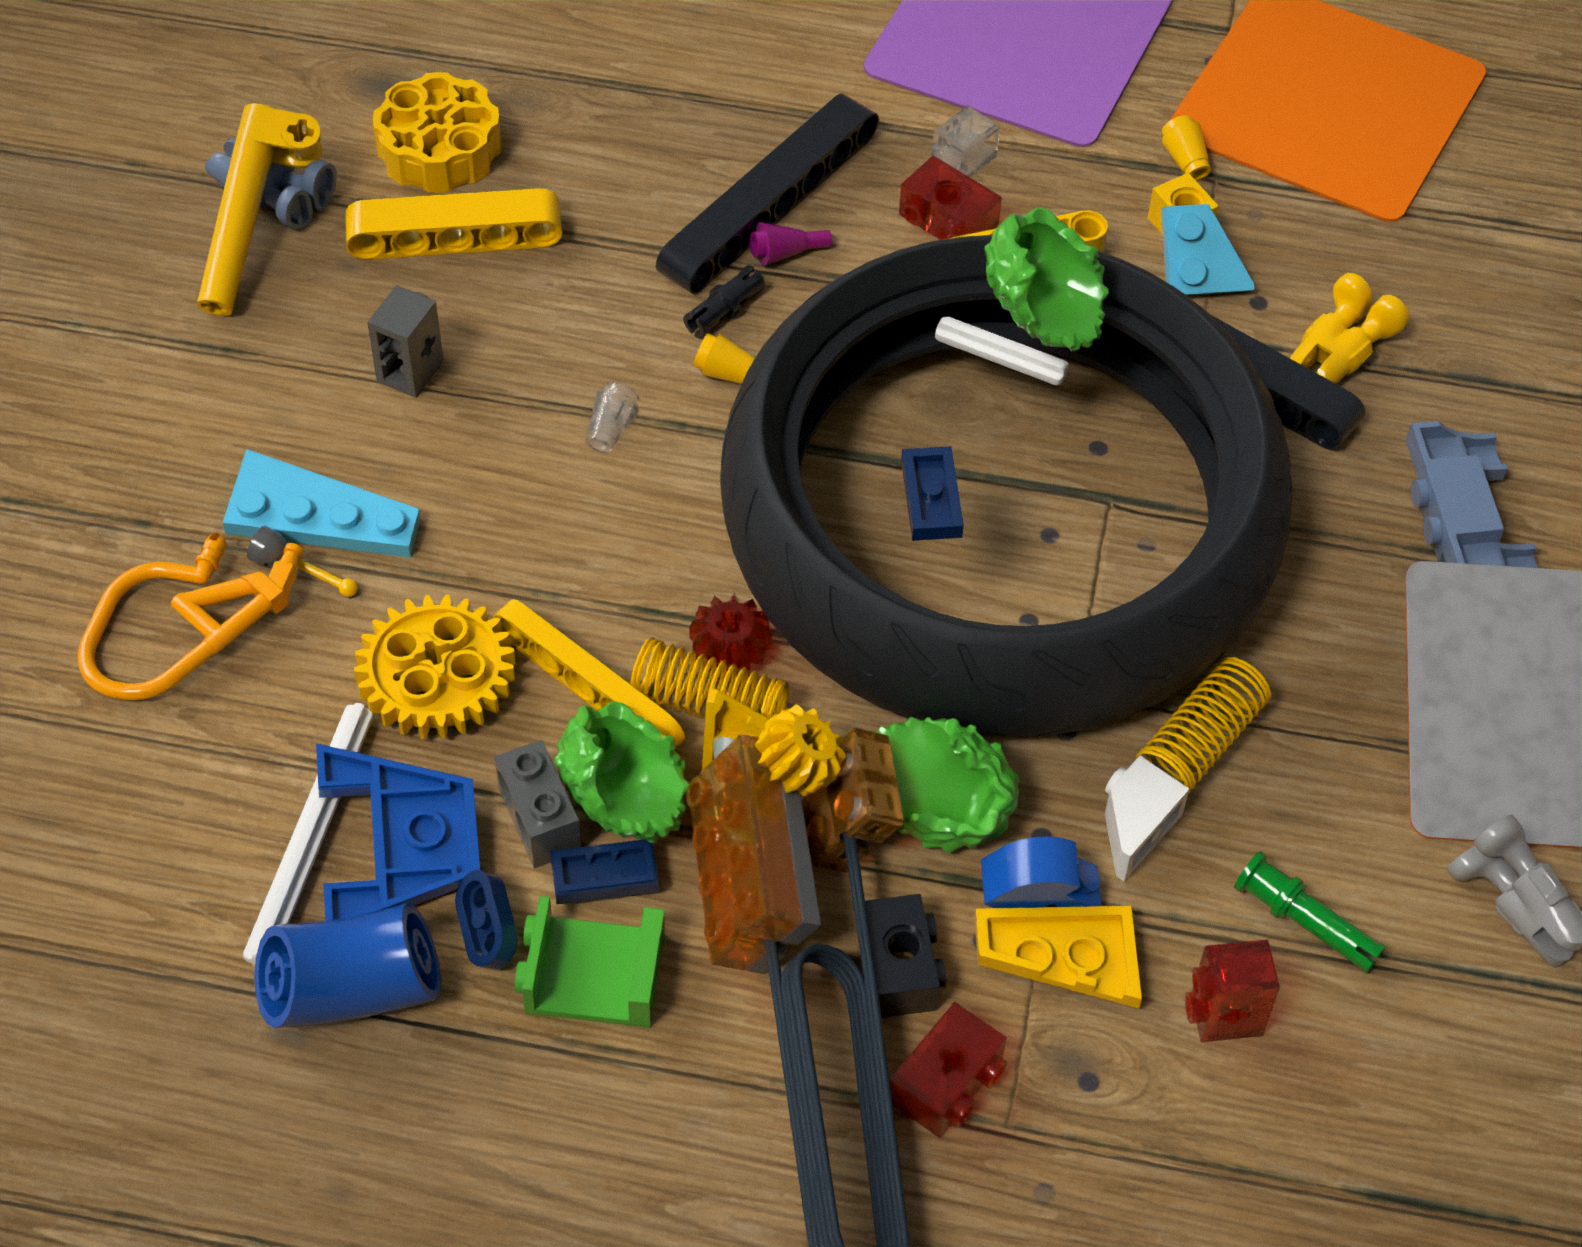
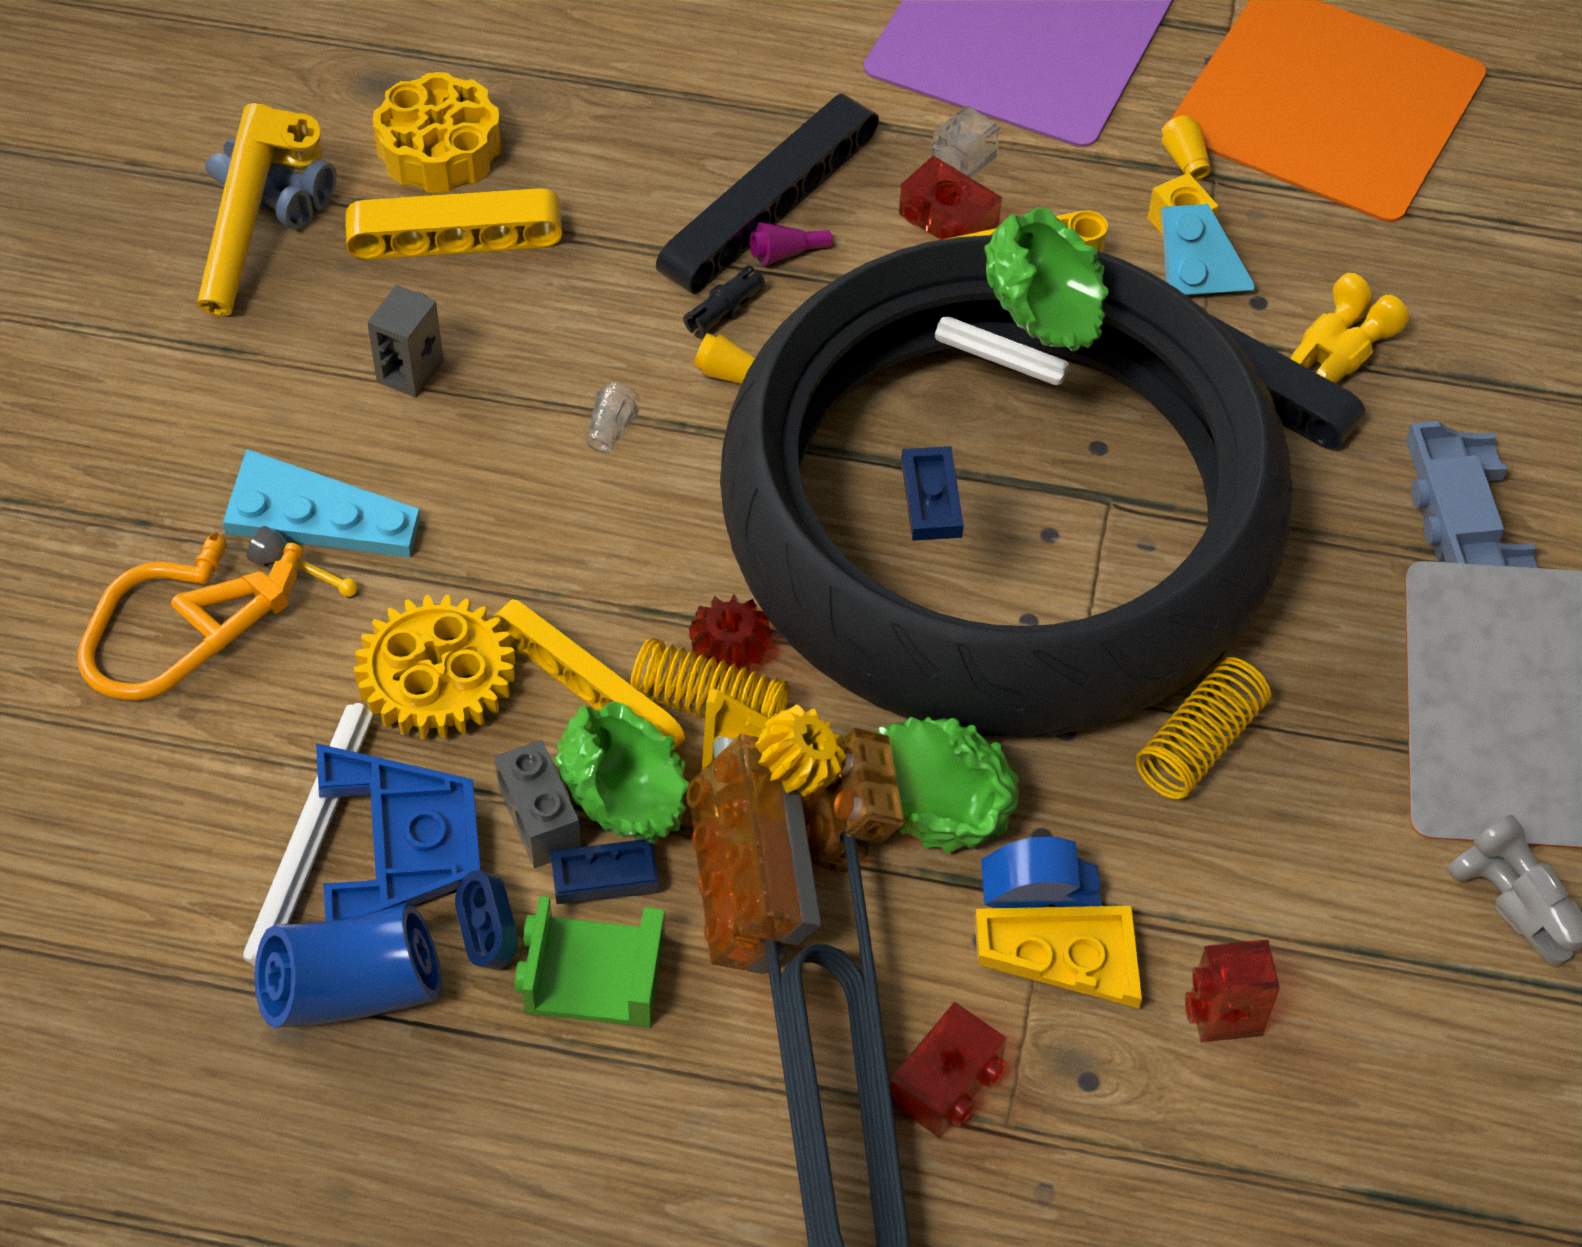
(911, 983): black brick -> none
(1140, 812): white slope -> none
(1289, 899): green pin -> none

